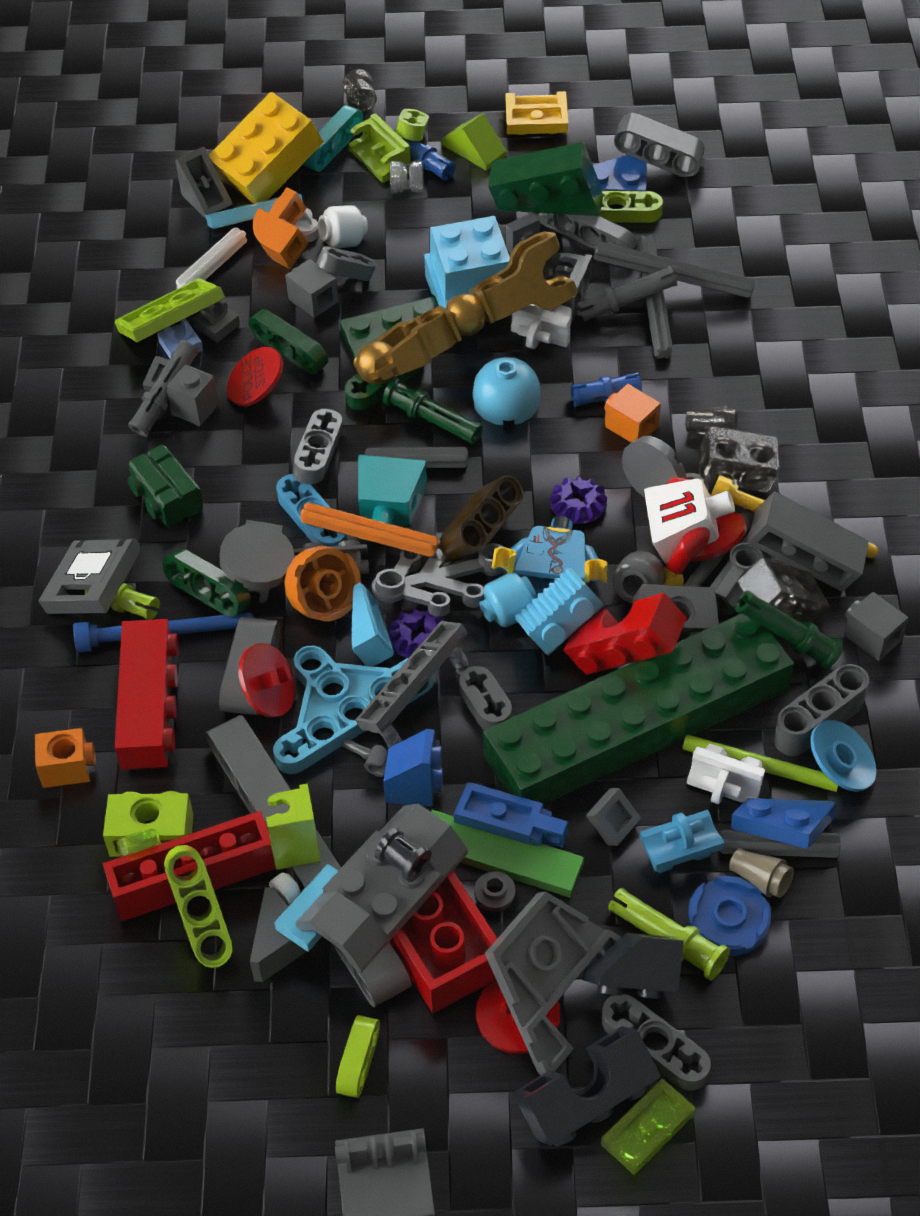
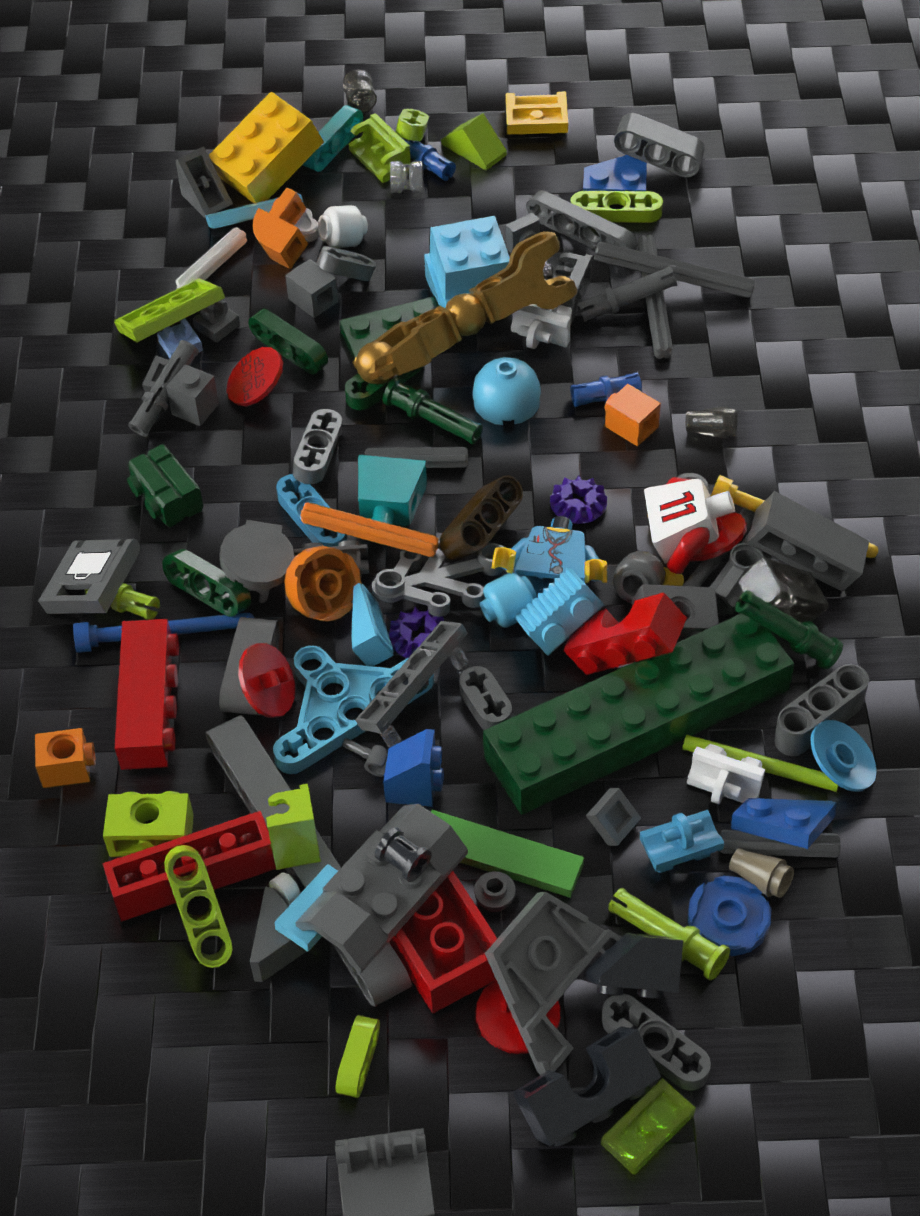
(138, 841): clear neon green tile -> none
(509, 816): blue hinge -> none
(547, 182): dark green wedge -> none
(650, 463): dark grey tile -> none
(740, 456): clear smoke brick -> none
(875, 625): dark grey brick -> none

